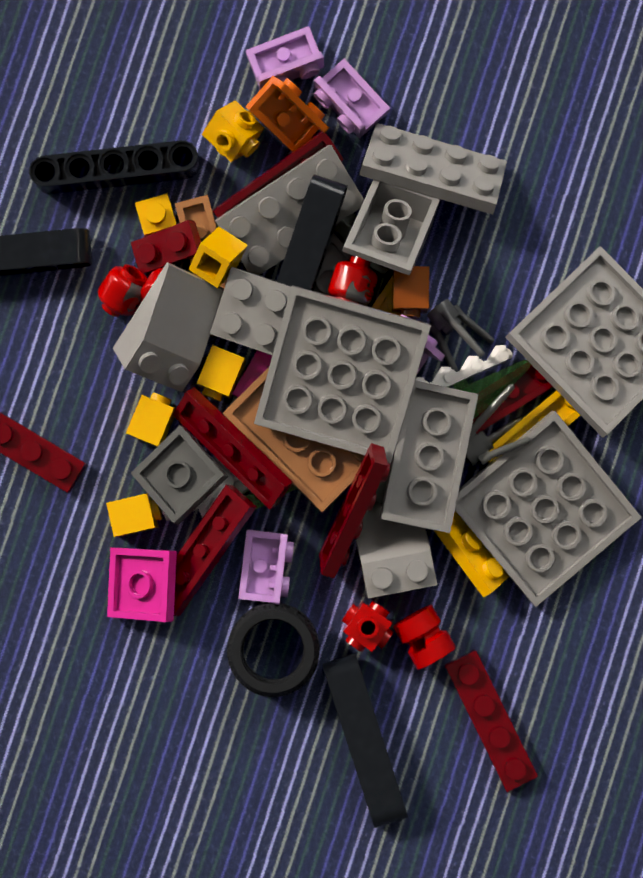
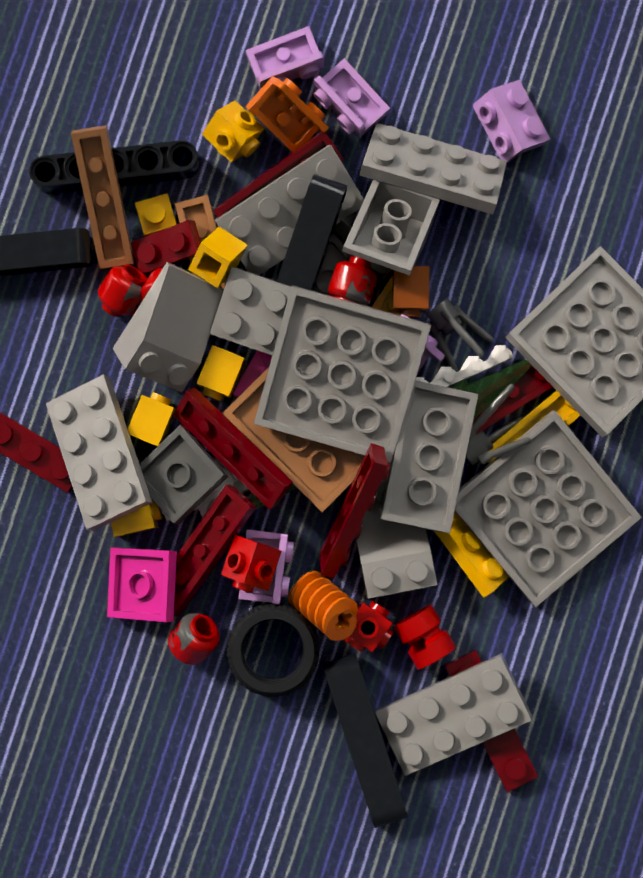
(98, 453): none -> light grey plate
(102, 196): none -> medium nougat plate
(193, 638): none -> red head
(250, 564): none -> red brick
(324, 605): none -> orange piece
(453, 714): none -> light grey plate
(510, 120): none -> lavender bracket

